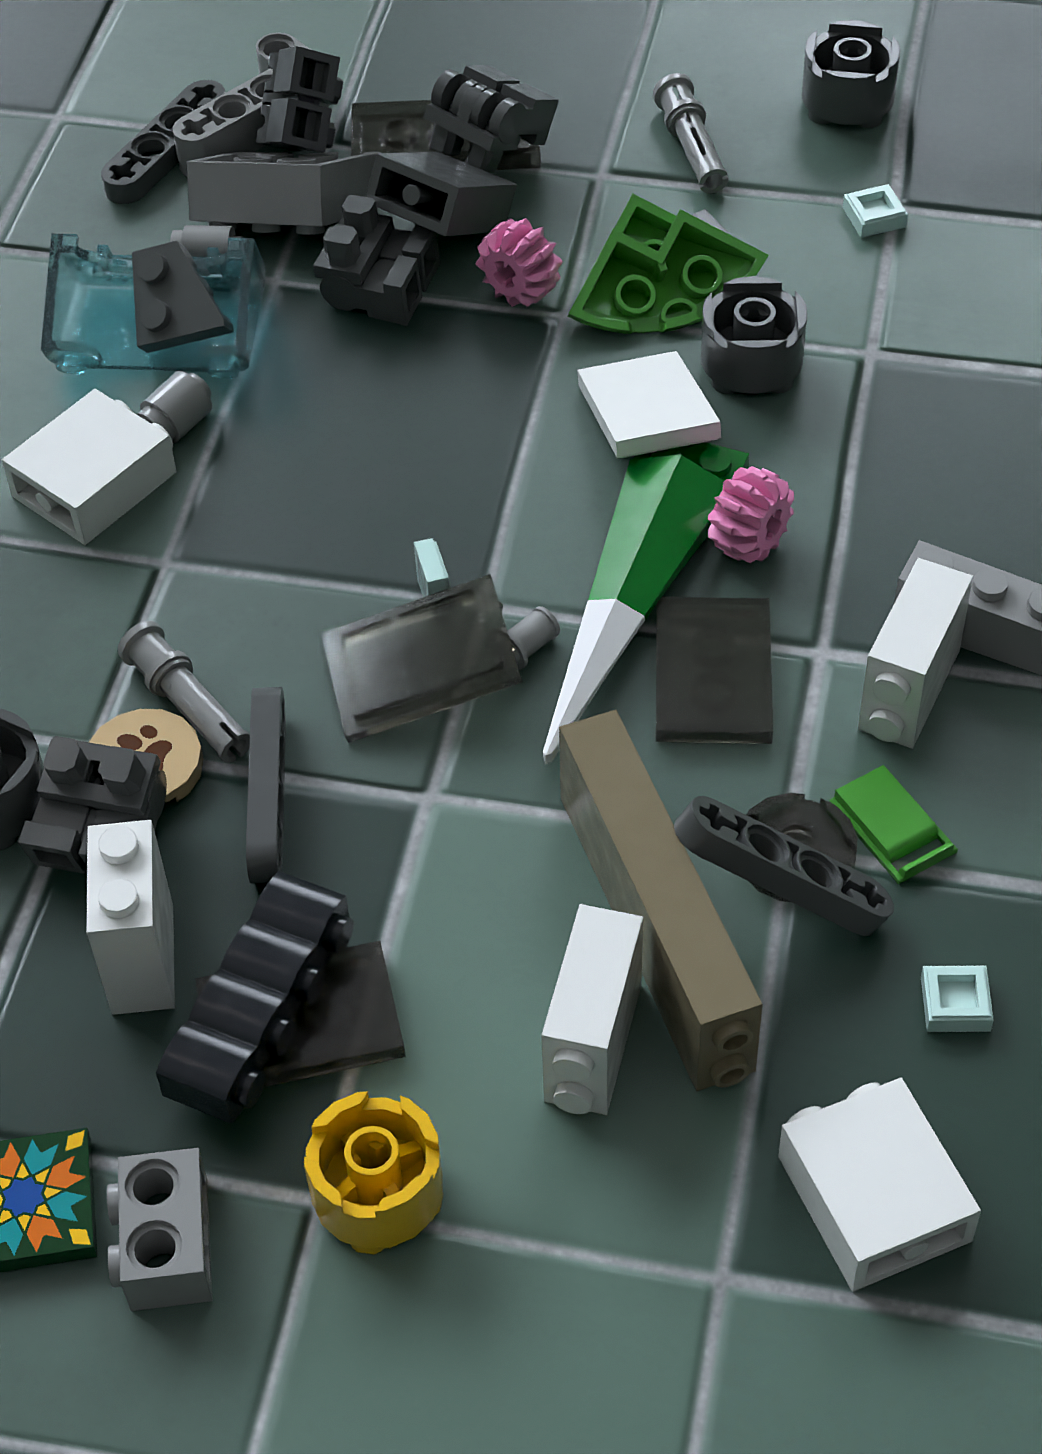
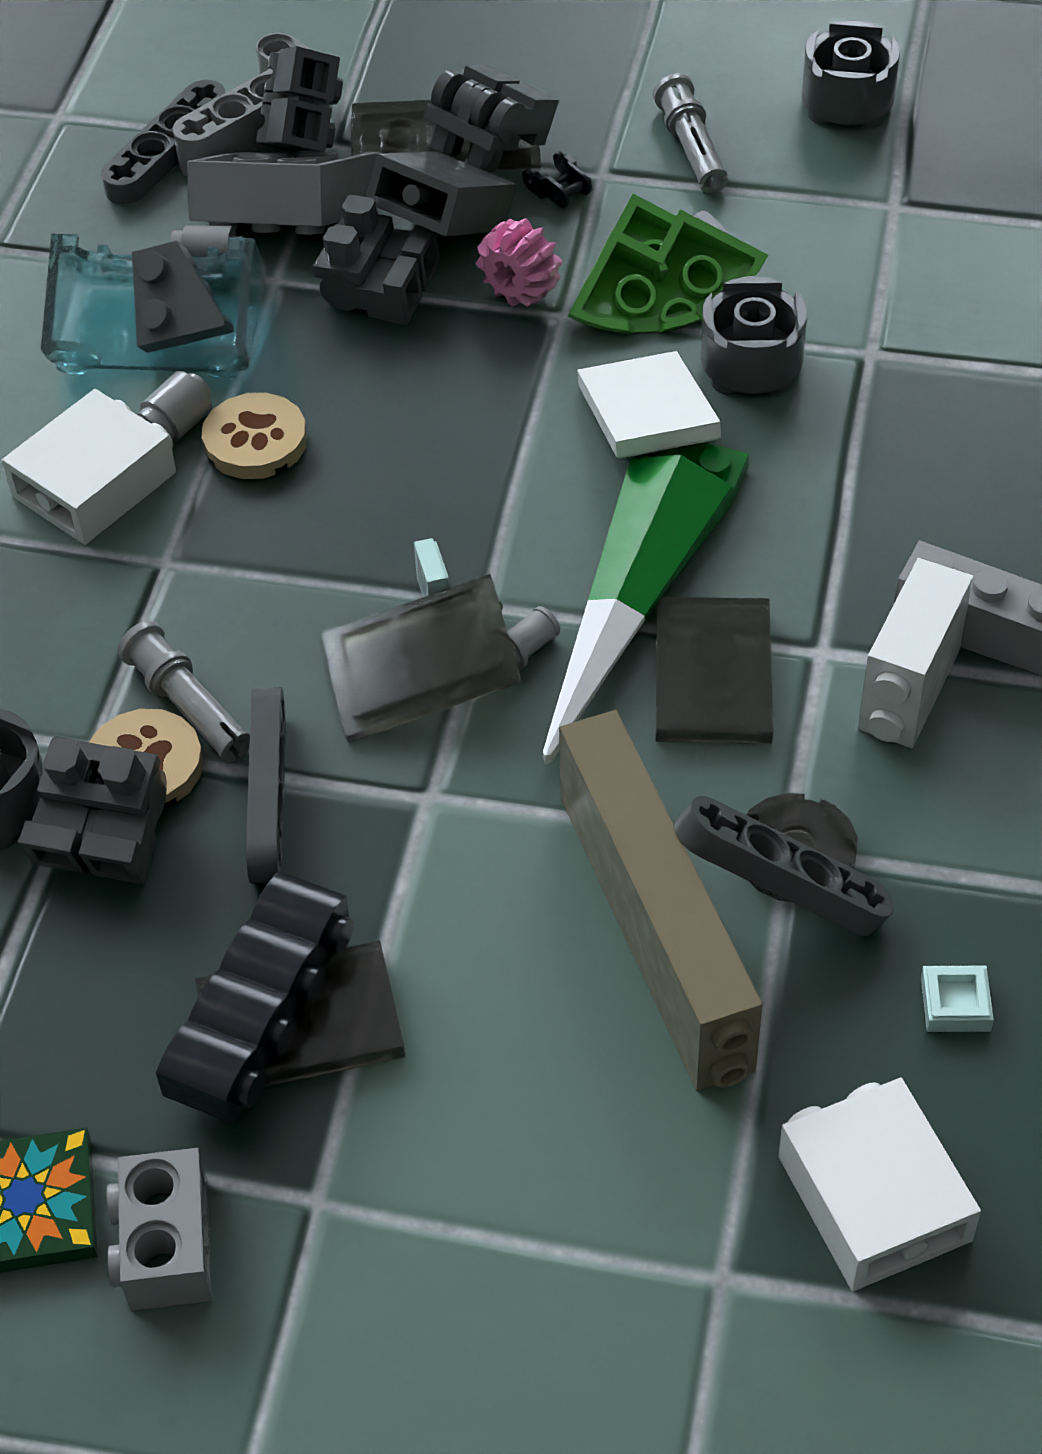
(130, 917): white brick -> none
(254, 435): none -> tan tile
(374, 1171): yellow brick -> none
(545, 186): none -> black piece
(592, 1010): white brick -> none
(751, 514): bright pink gear -> none
(875, 211): light aqua tile -> none
(891, 822): bright green piece -> none

